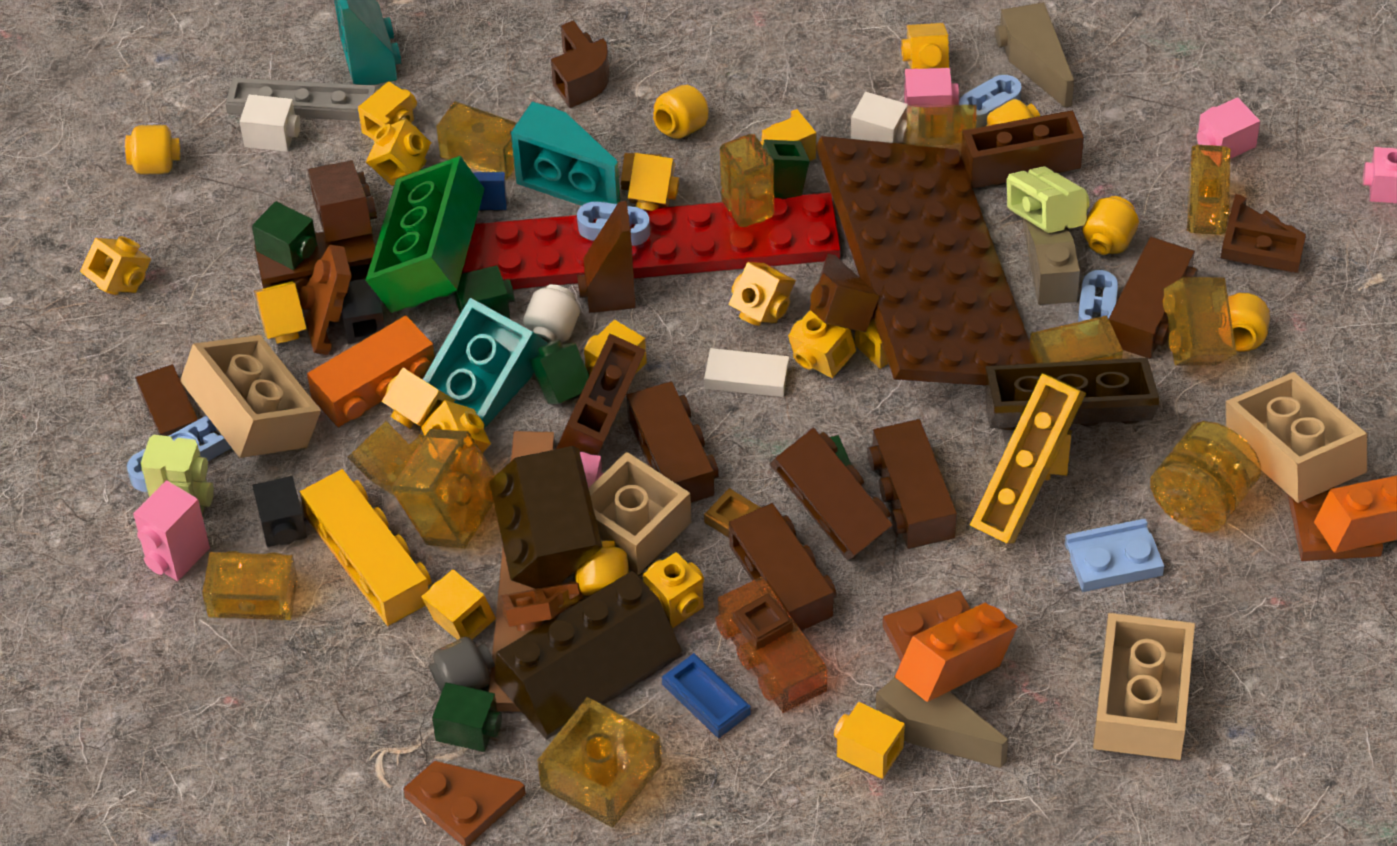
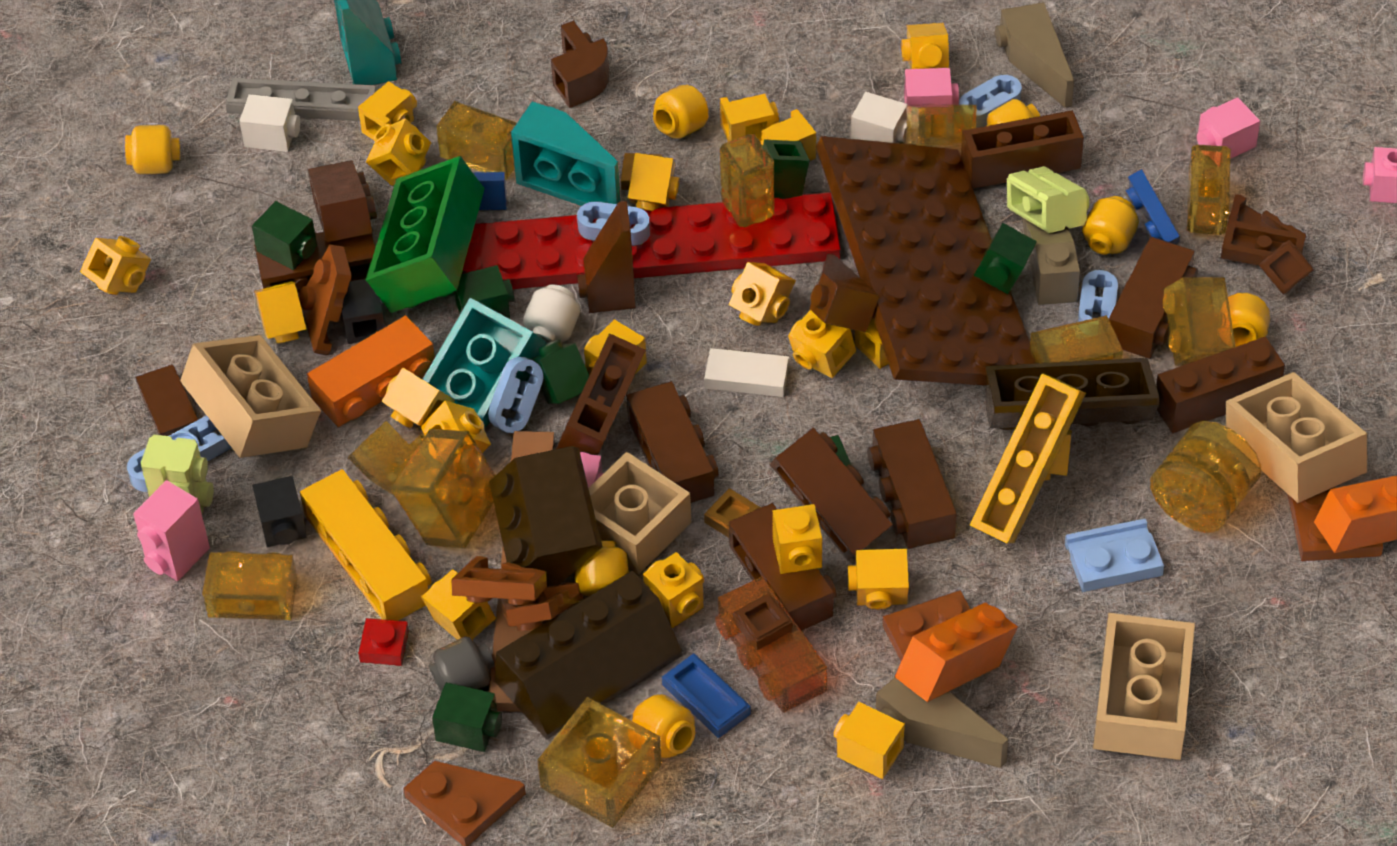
(383, 642): none -> red plate
(511, 582): none -> dark orange wing
(515, 394): none -> light blue beam
(668, 720): none -> yellow head
(747, 116): none -> yellow brick
(797, 539): none -> yellow brick
(879, 578): none -> yellow brick
(1005, 258): none -> dark green brick
(1144, 198): none -> blue wing
(1203, 386): none -> reddish brown brick
(1286, 266): none -> reddish brown tile

